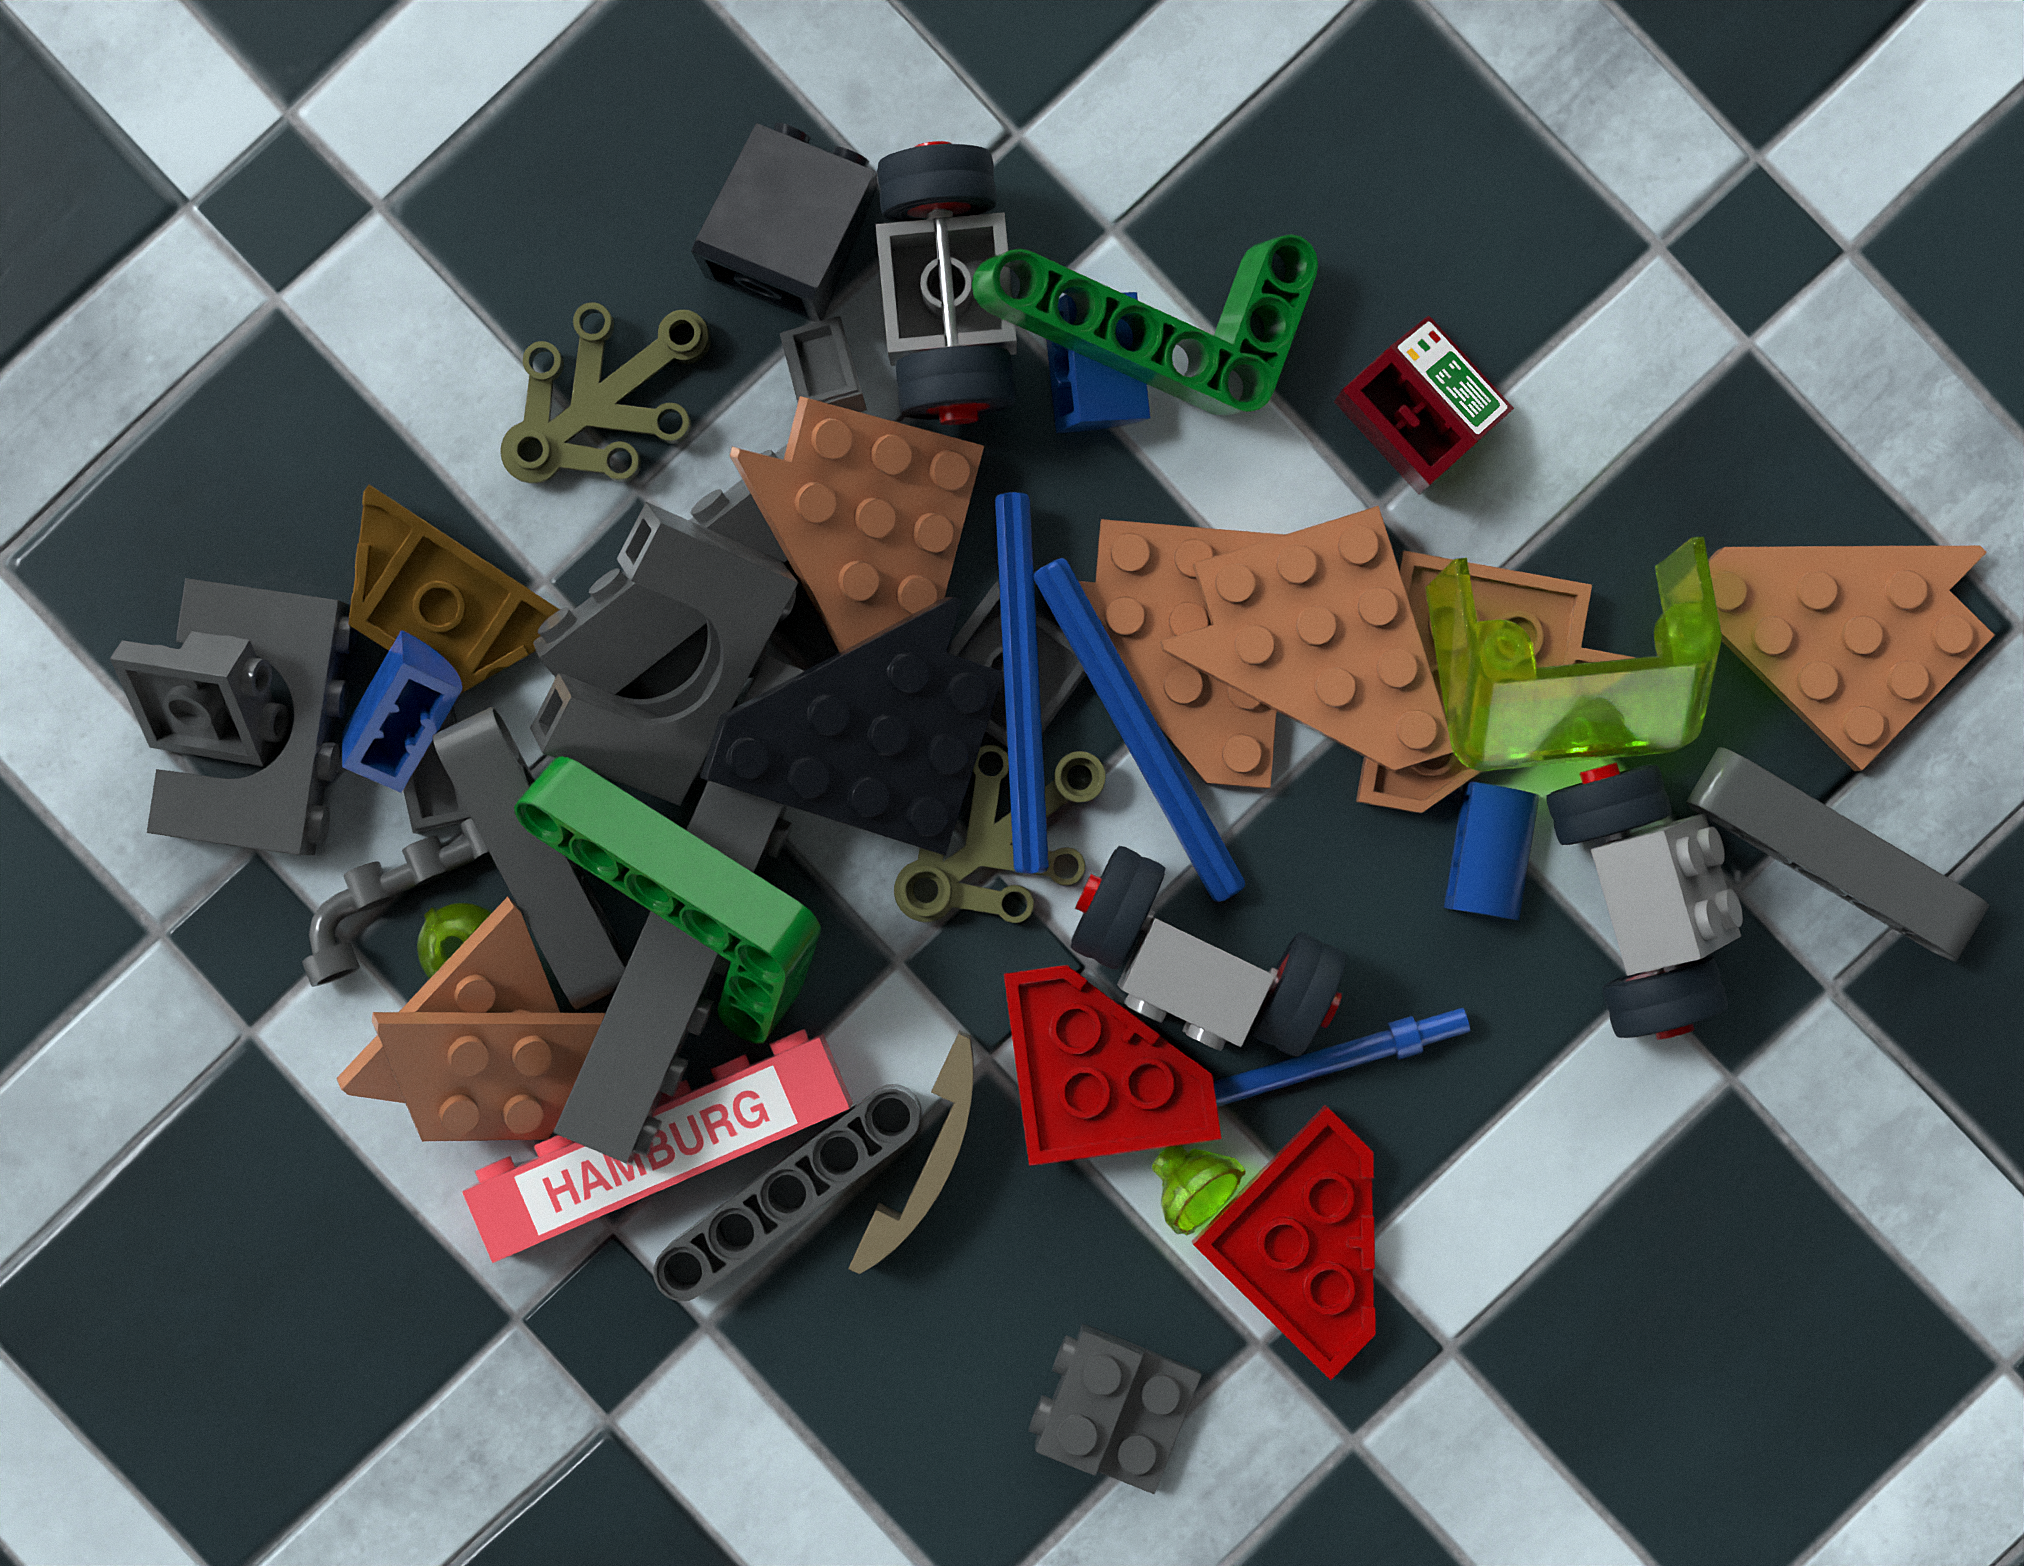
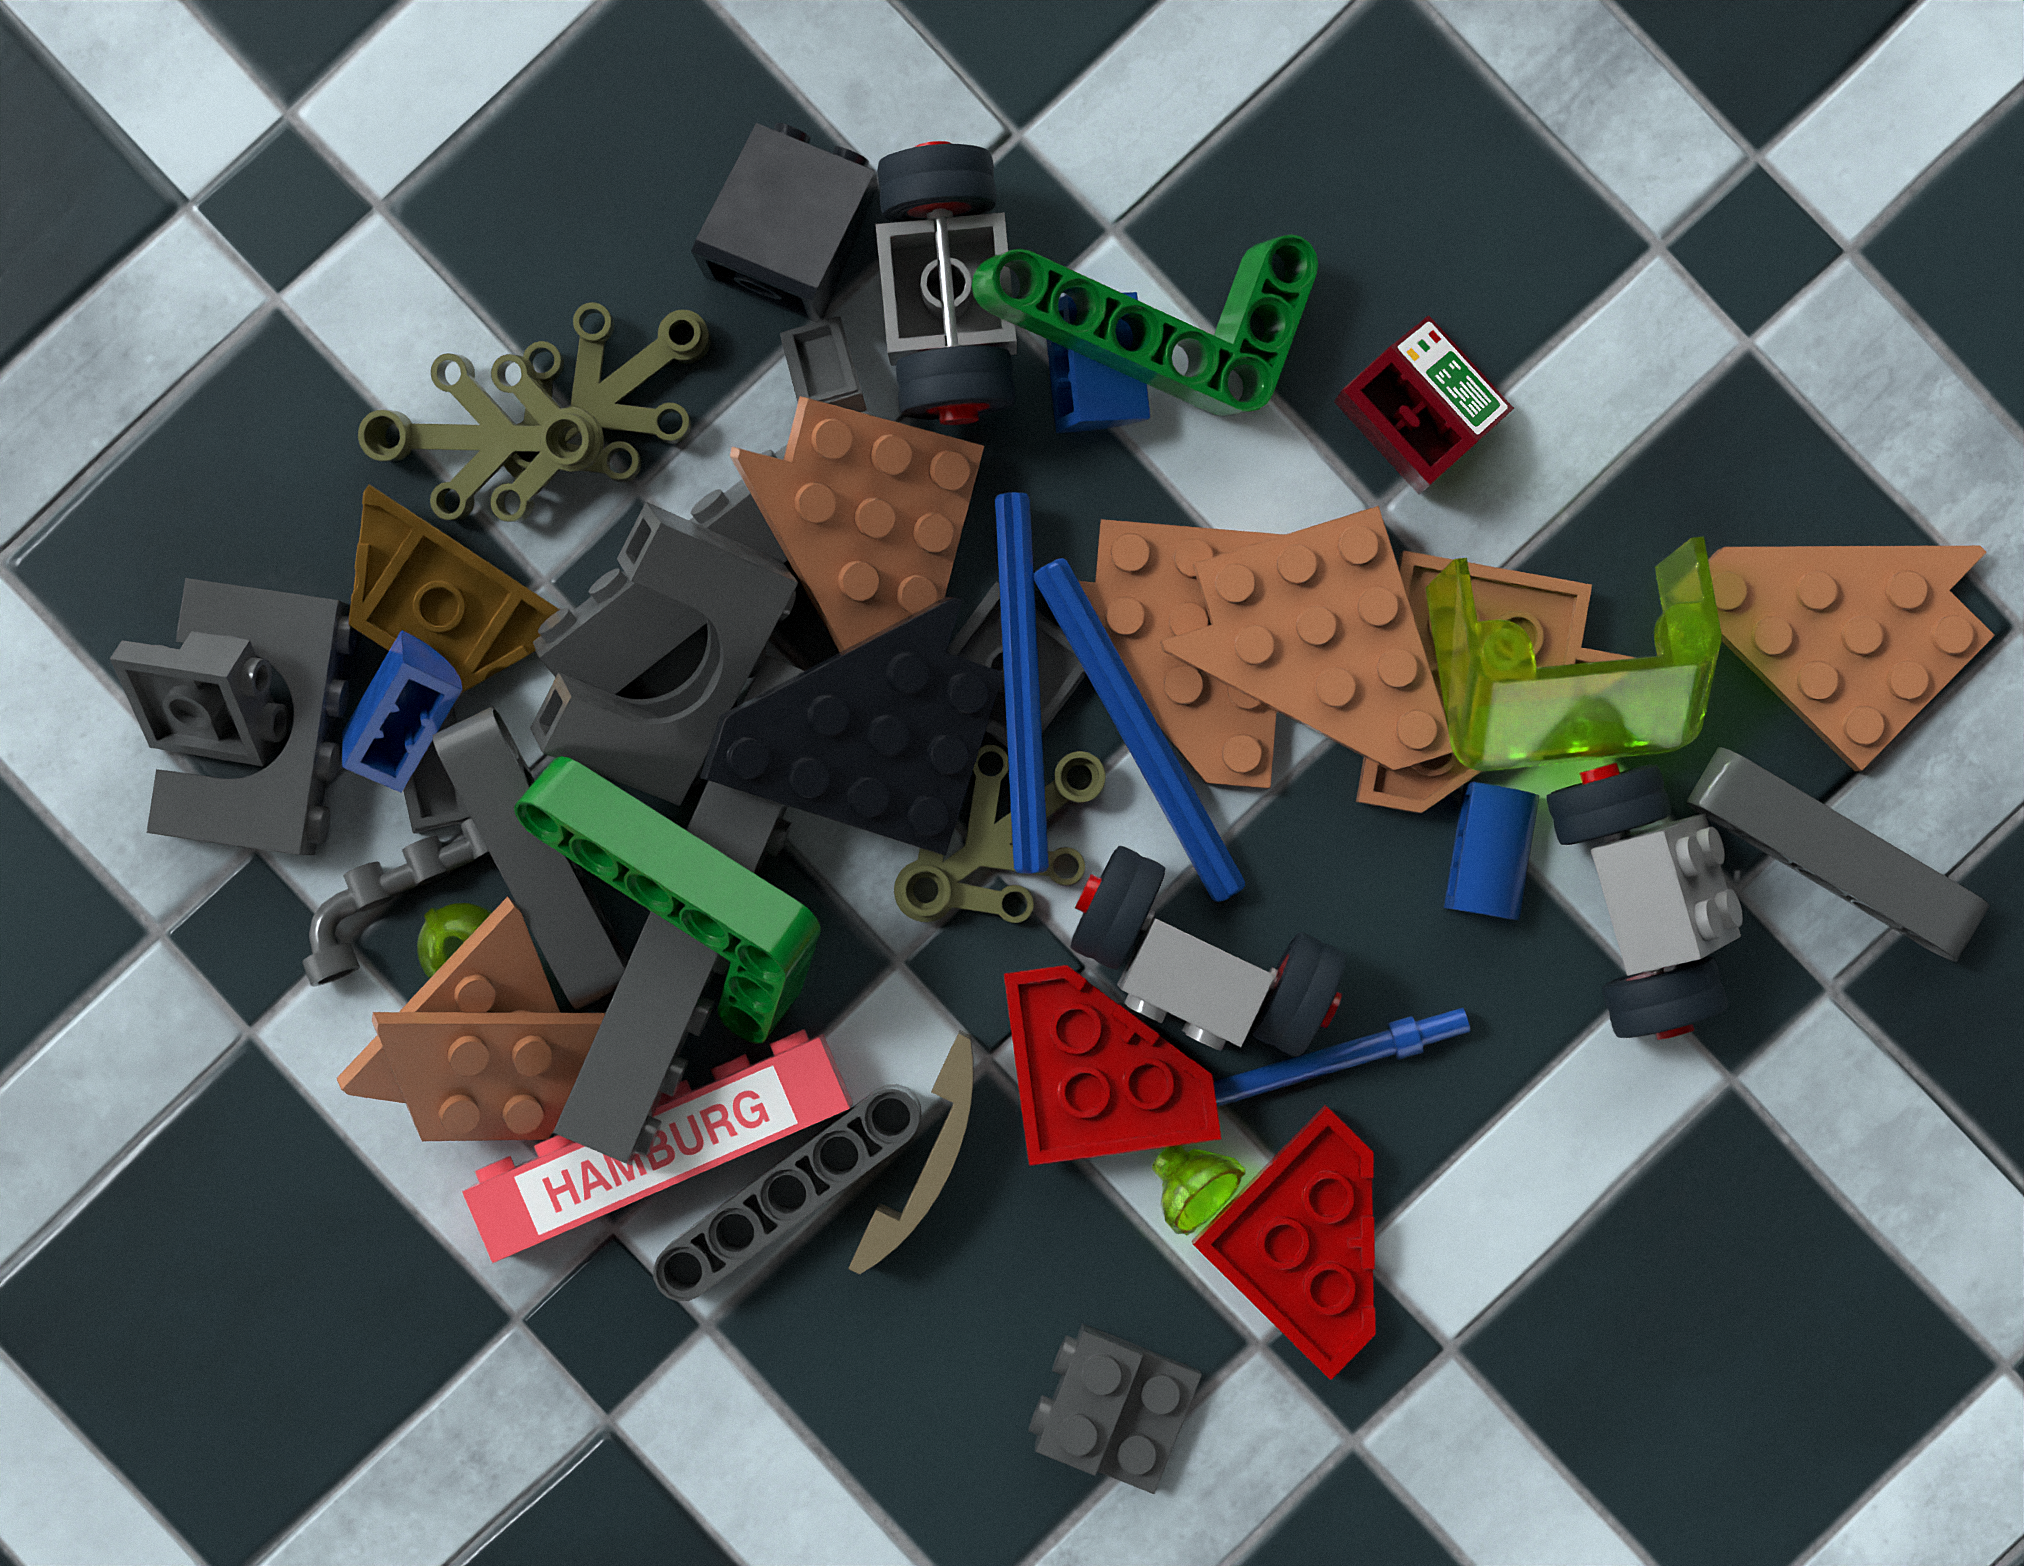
(495, 437): none -> olive plant

